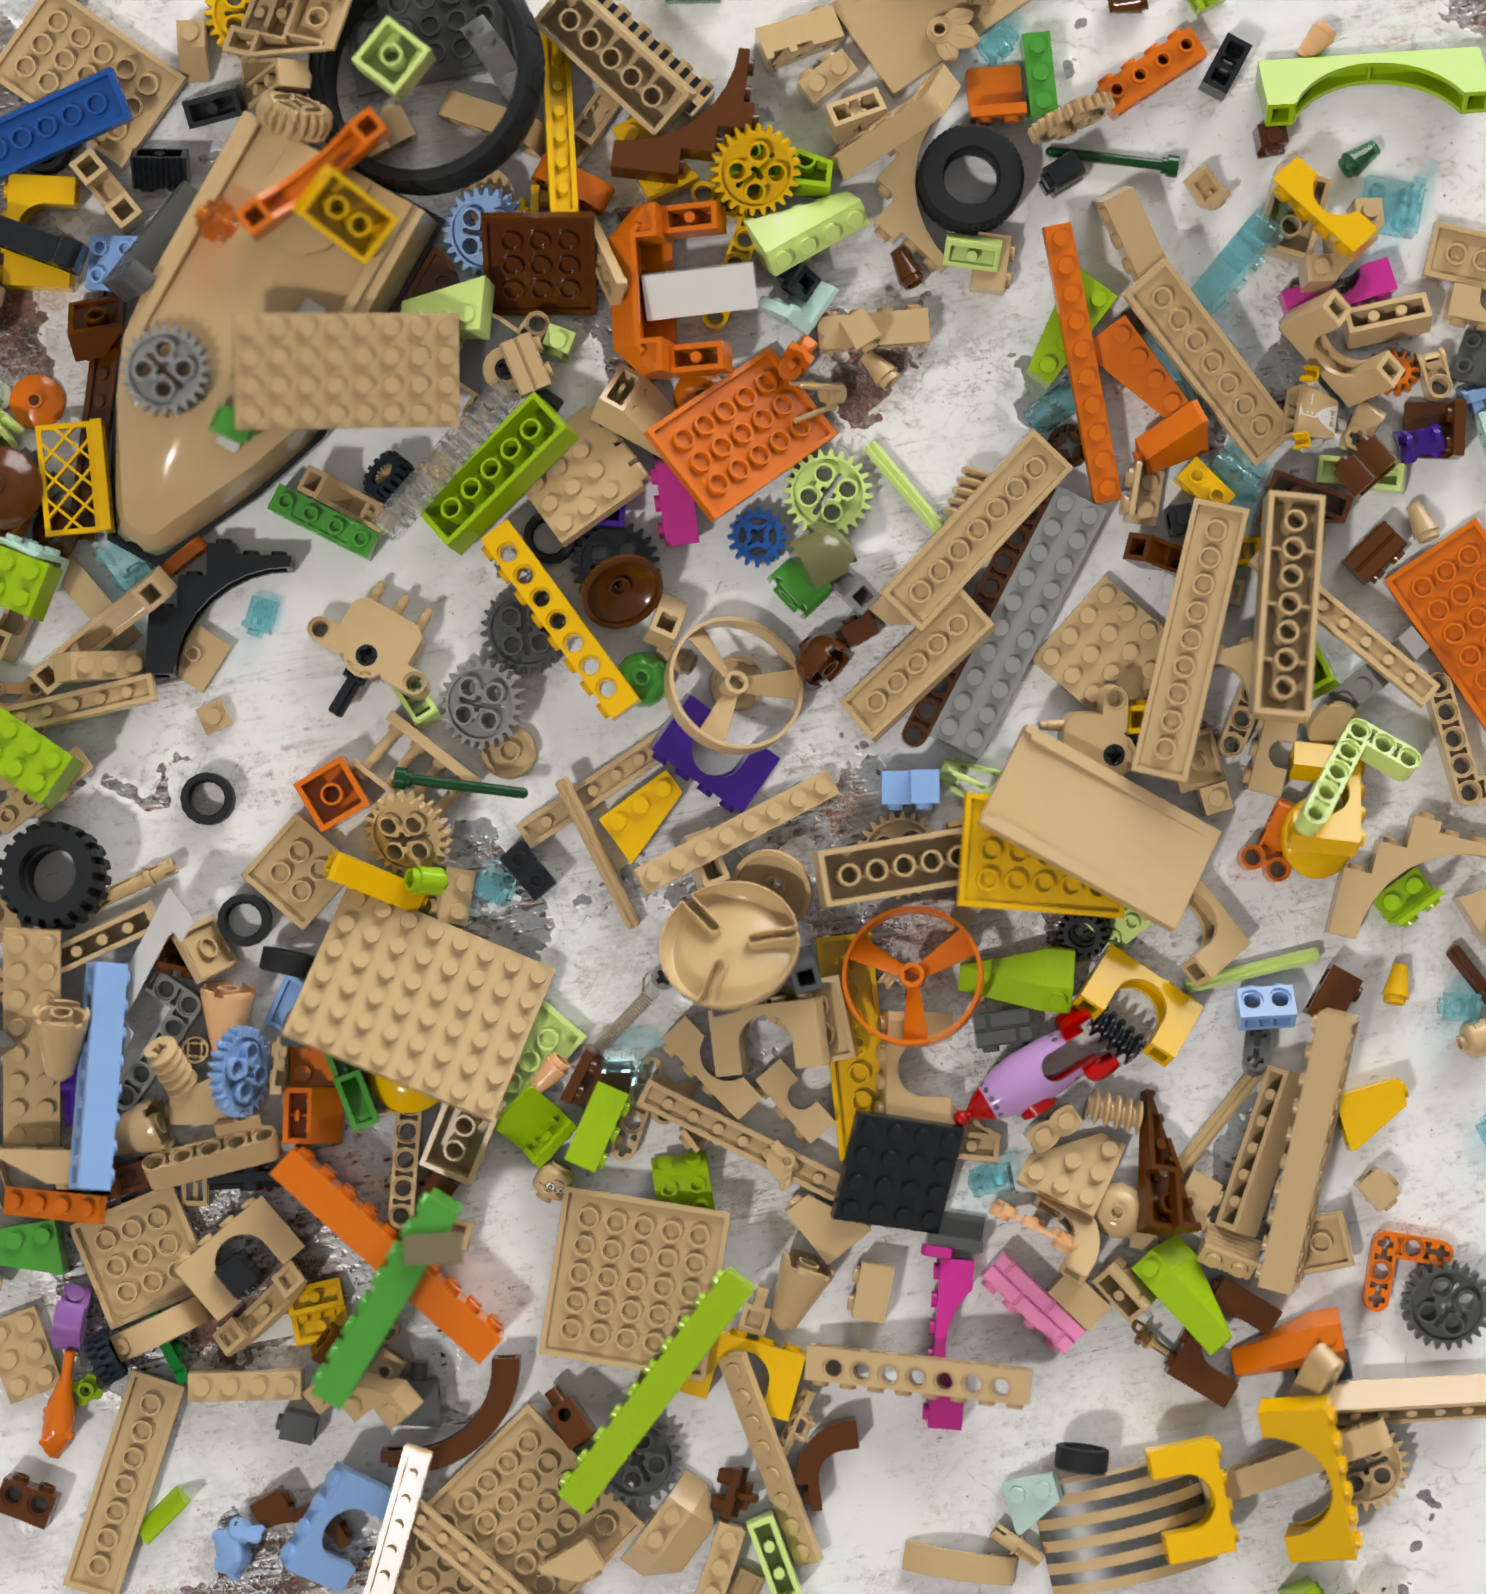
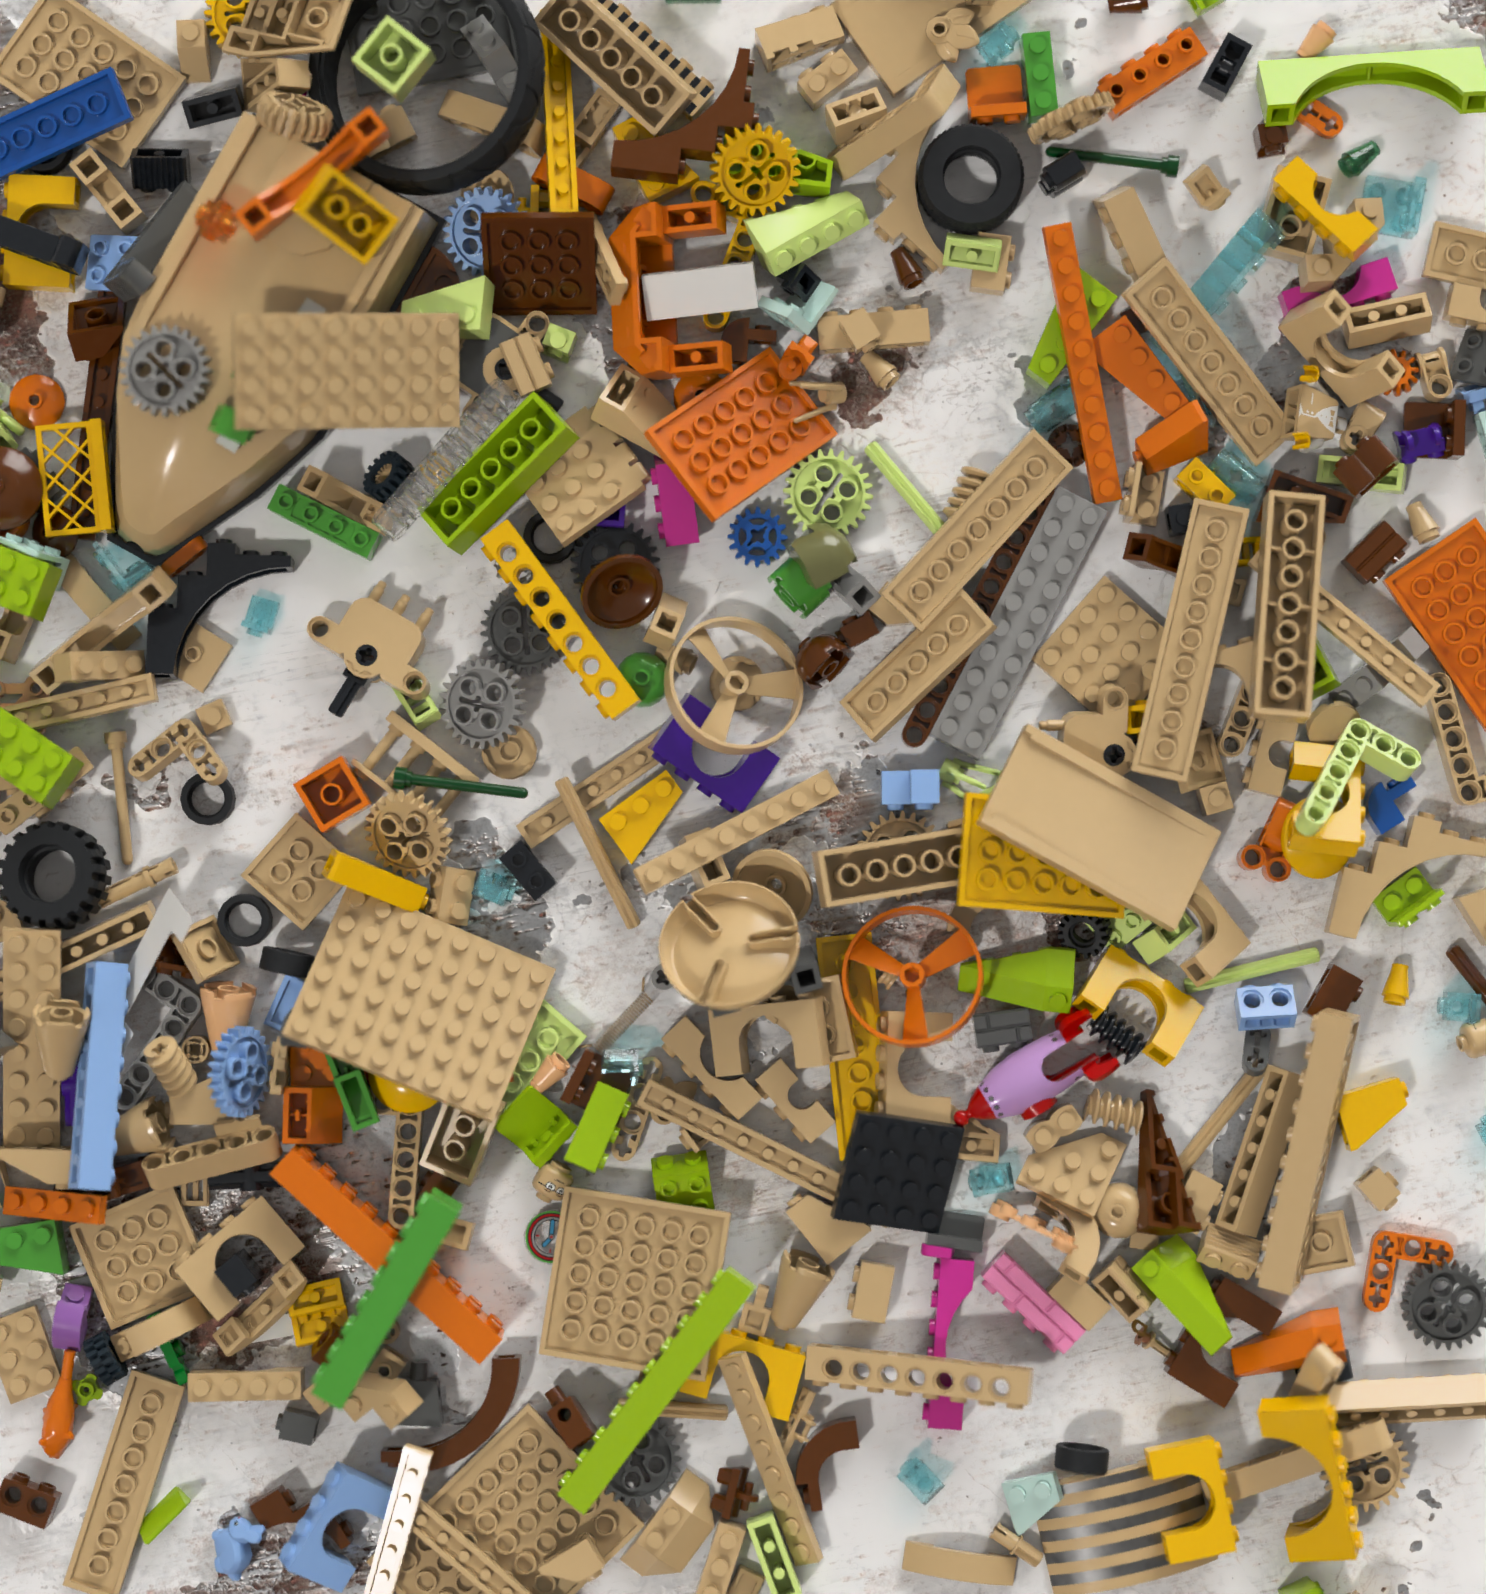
(116, 742): none -> tan piece
(185, 745): none -> tan beam
(426, 880): lime brick -> none
(433, 1248): dark tan tile -> none
(541, 1235): none -> tile
(692, 1410): none -> tan axle
(740, 335): none -> reddish brown brick
(780, 1163): tan piece -> none
(920, 1480): none -> clear light blue bracket
(1158, 941): none -> yellowish green slope
(1317, 125): none -> orange beam
(1380, 806): none -> blue brick

